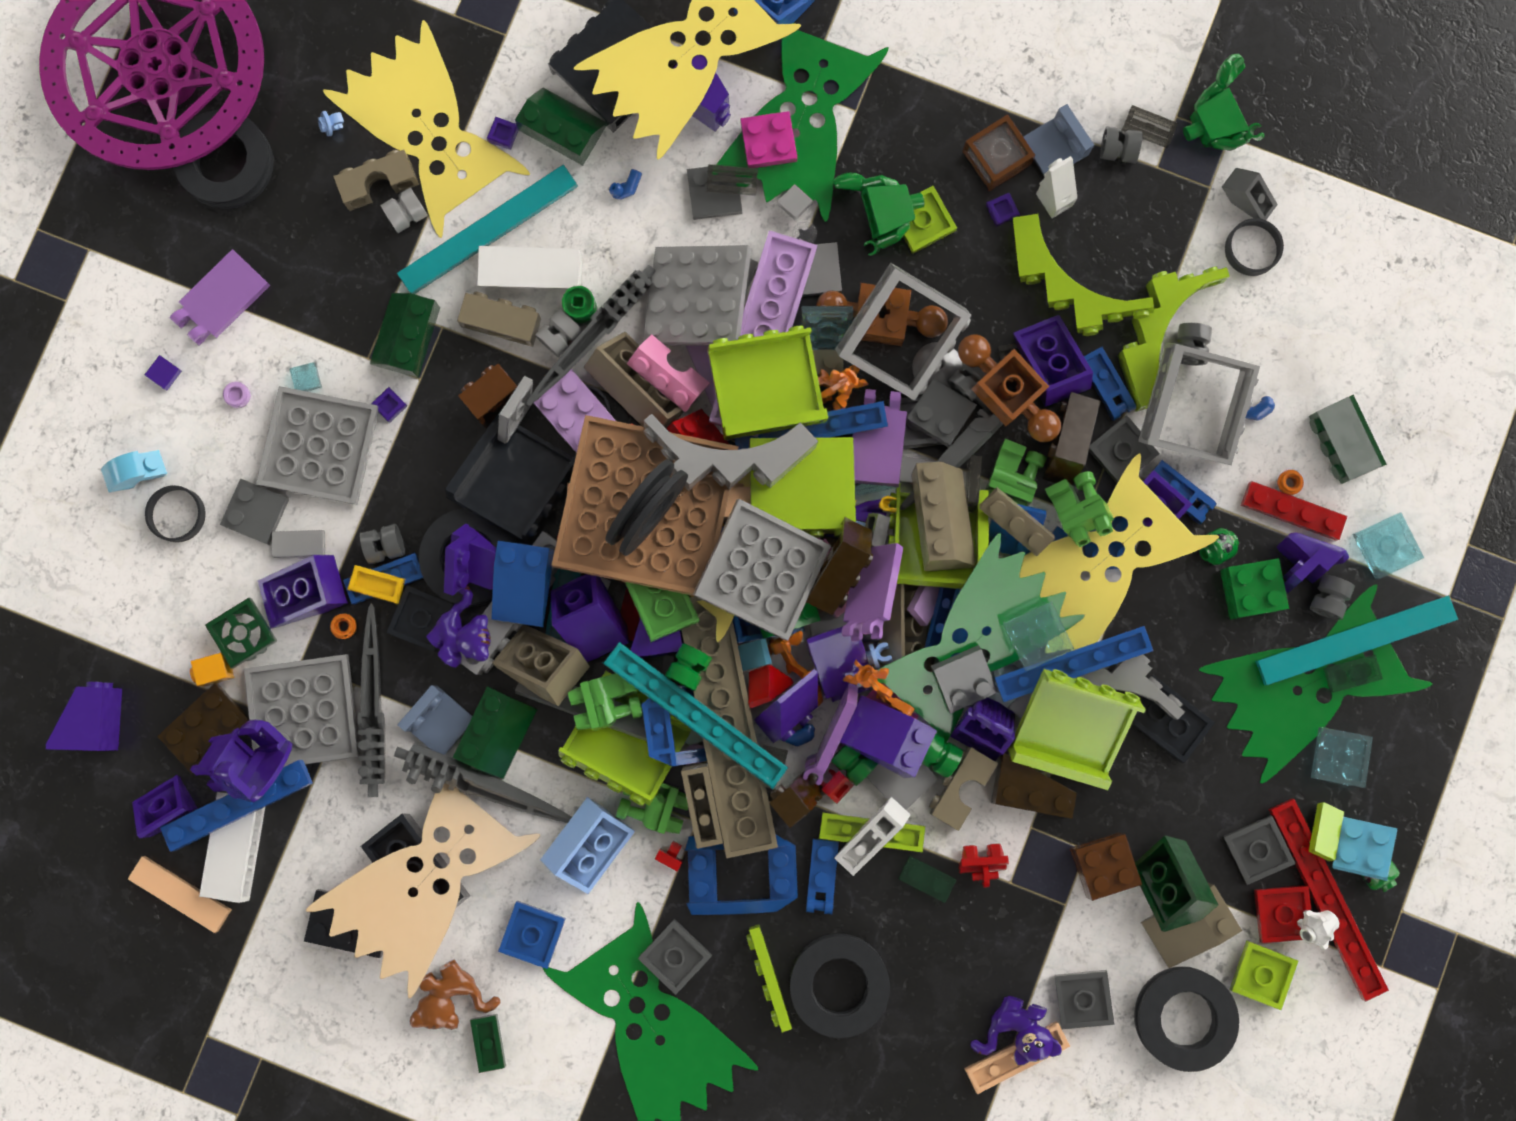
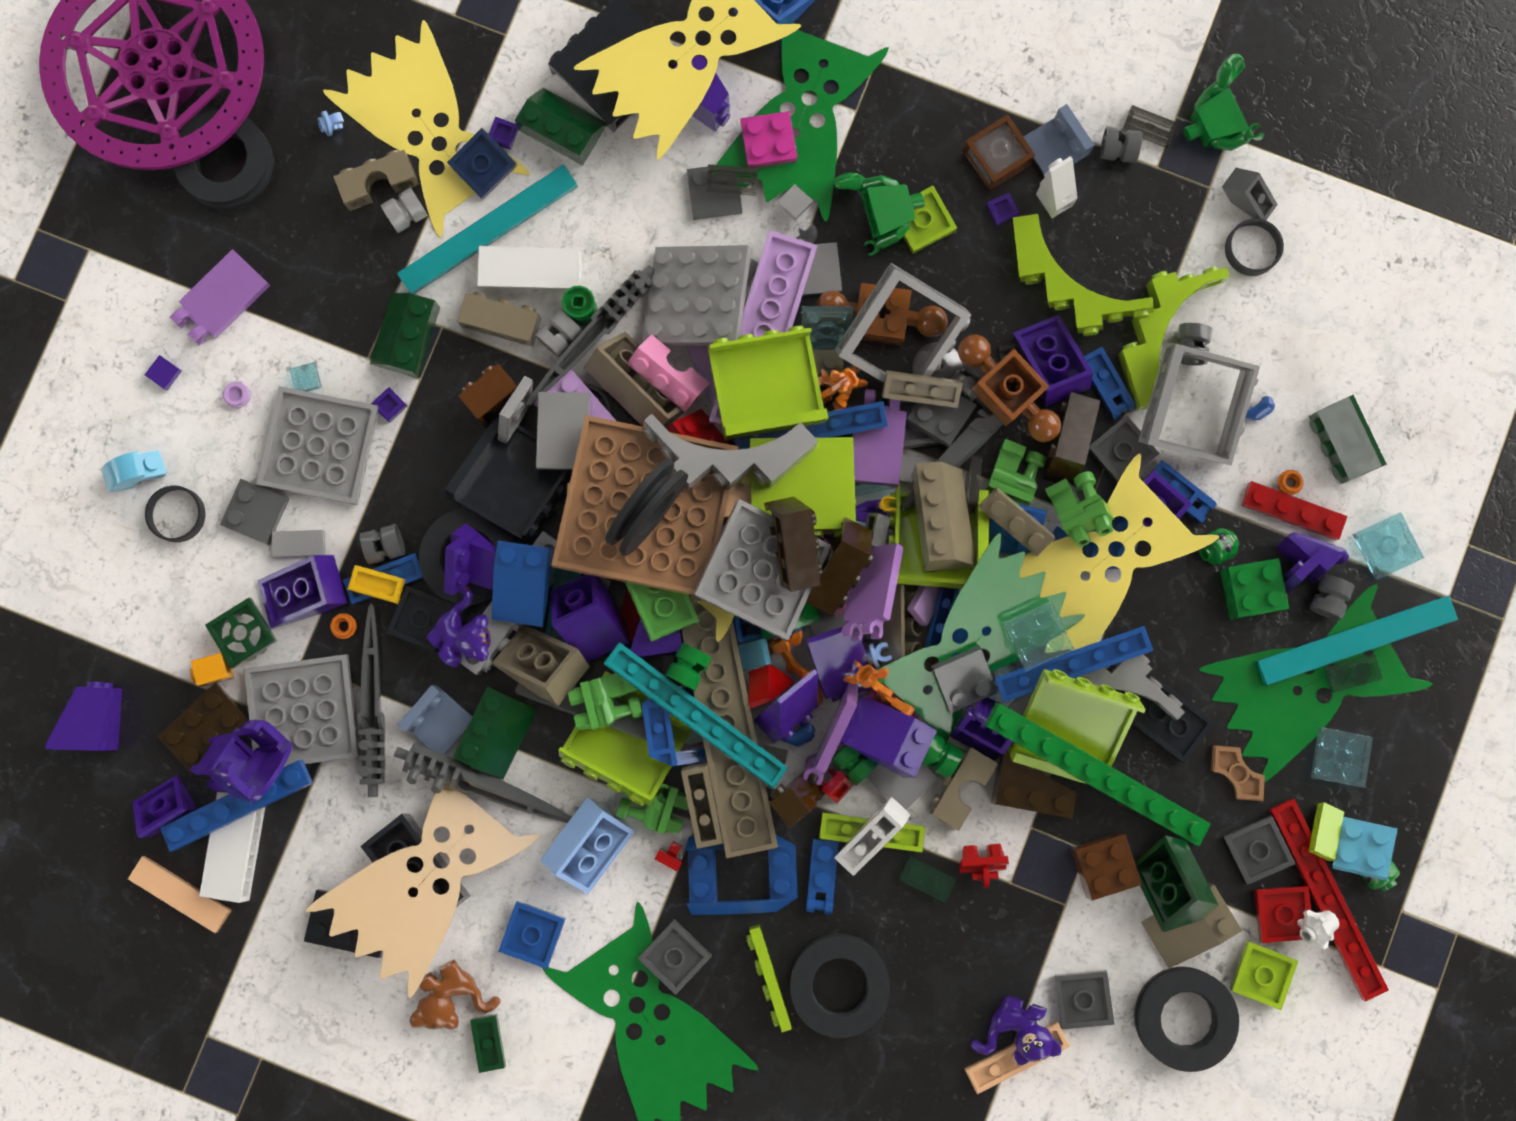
(482, 163): none -> dark blue tile
(560, 428): none -> light grey tile
(628, 188): blue arm -> none
(796, 543): none -> dark brown wedge
(922, 389): none -> dark tan plate
(1096, 774): none -> green plate
(1245, 782): none -> medium nougat tile

